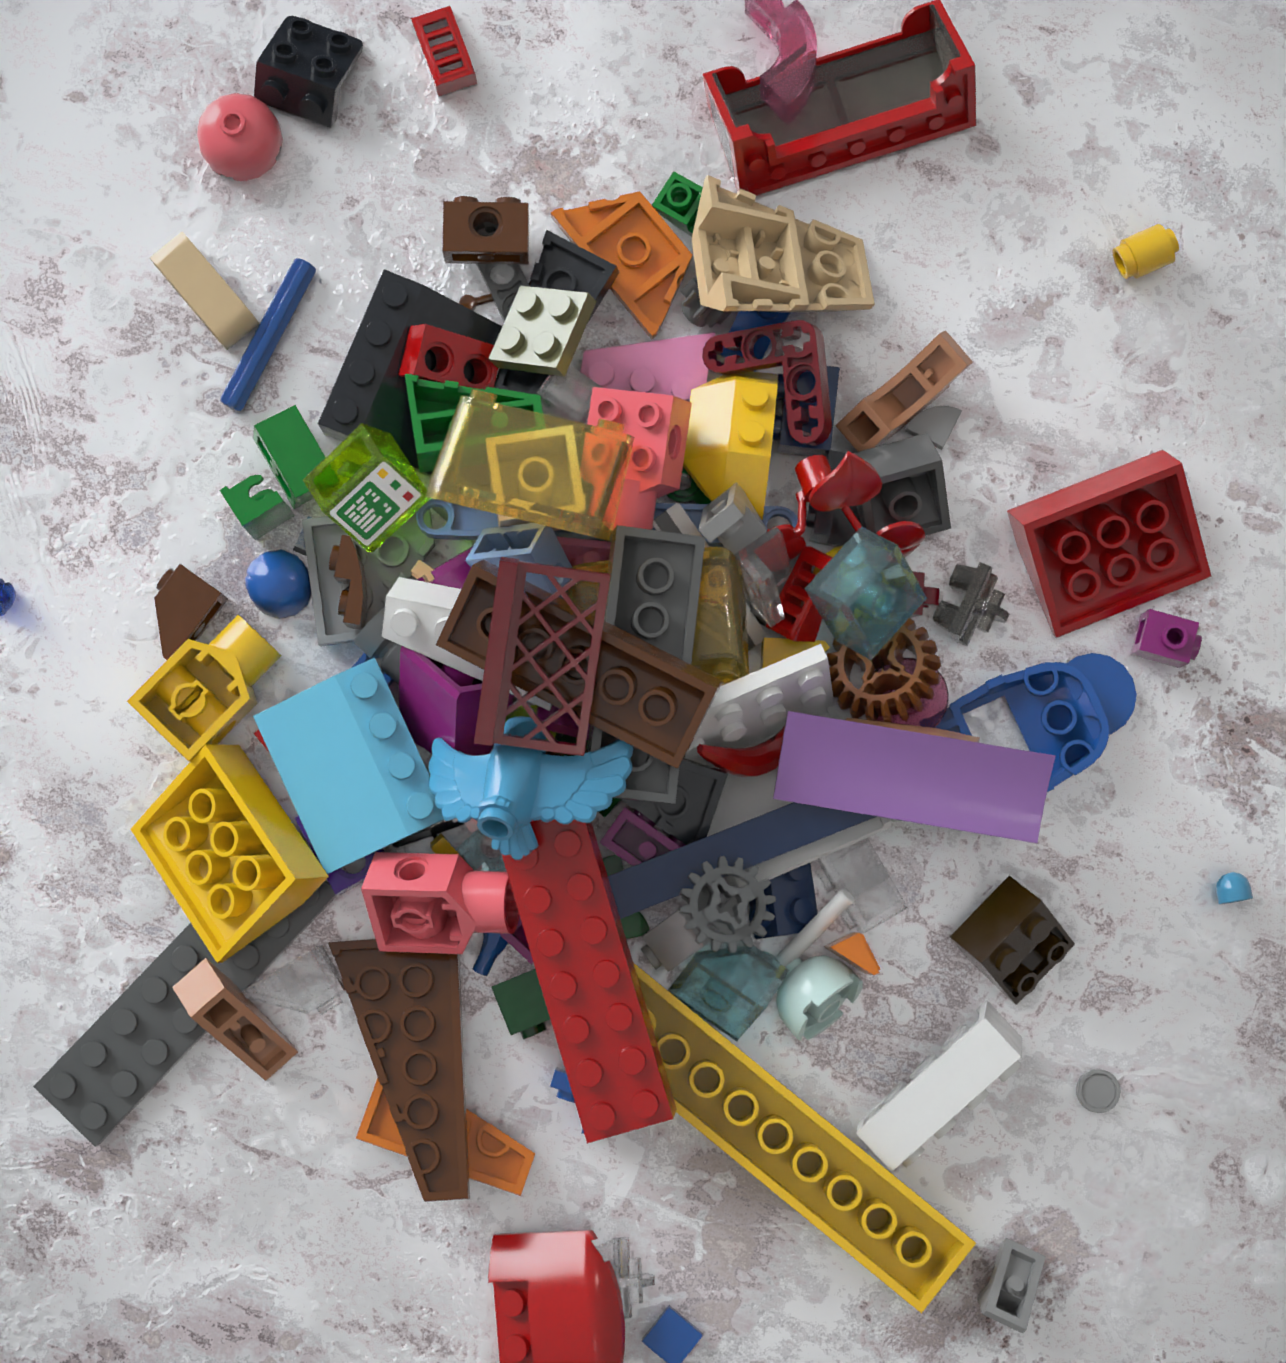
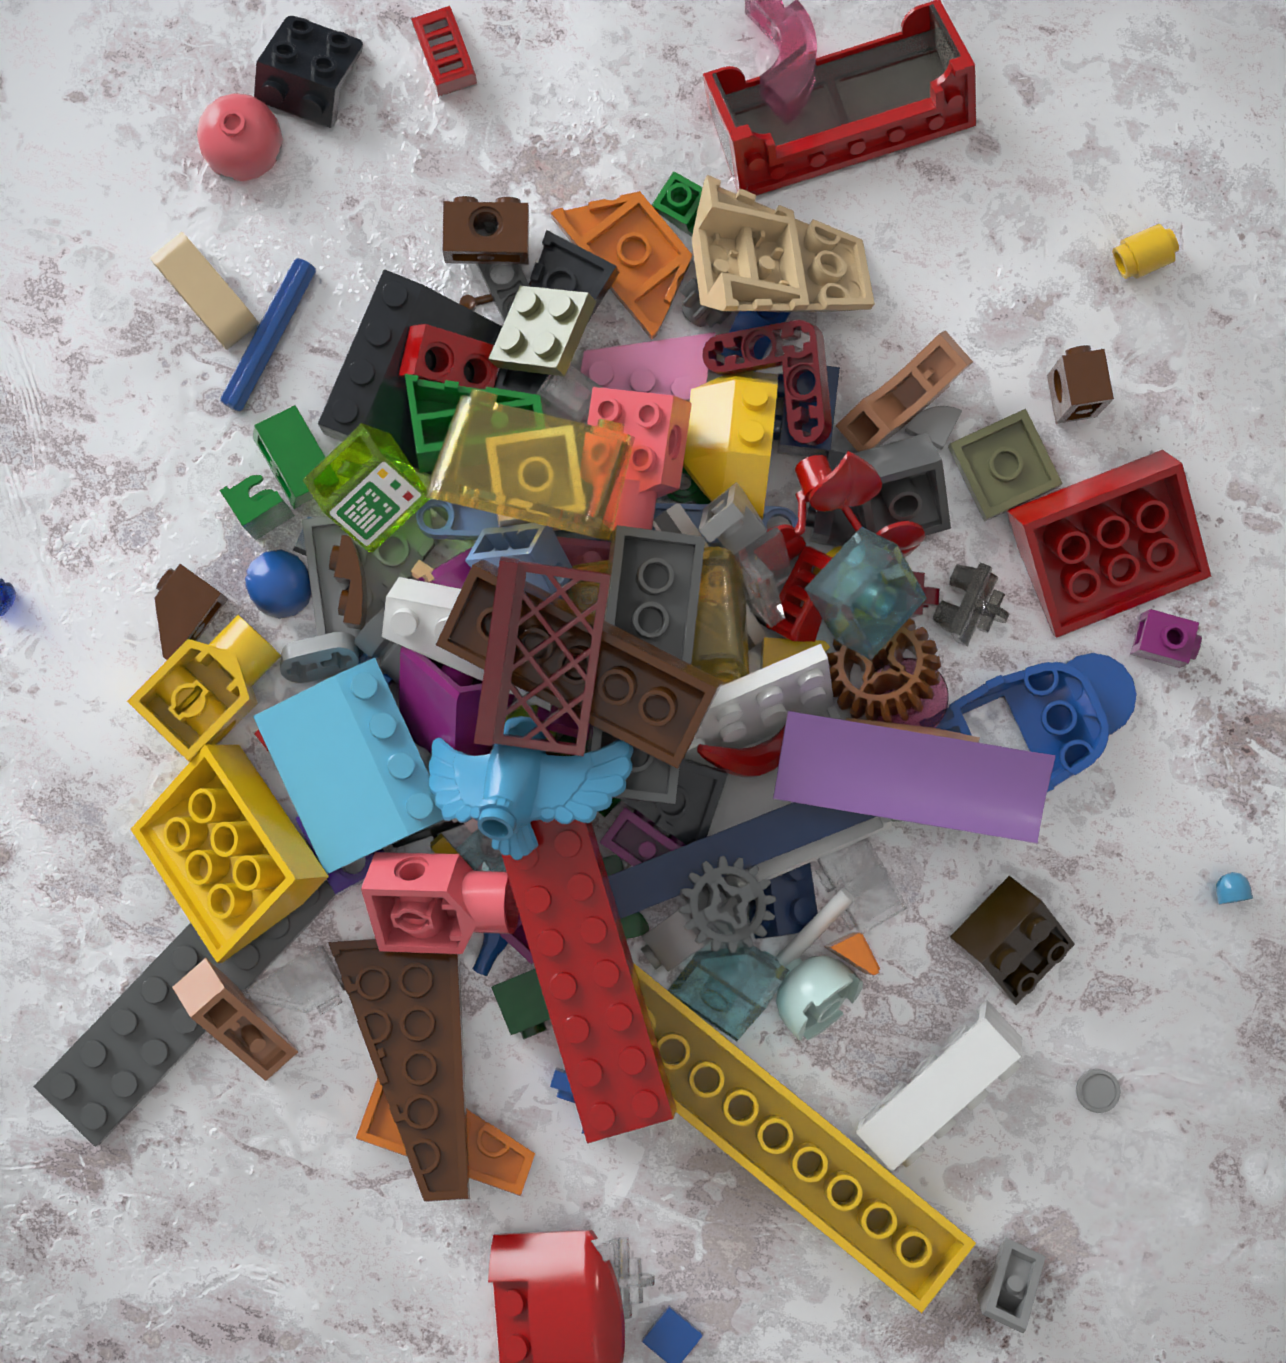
(318, 657): none -> light grey beam
(1005, 465): none -> olive plate
(1080, 384): none -> reddish brown brick

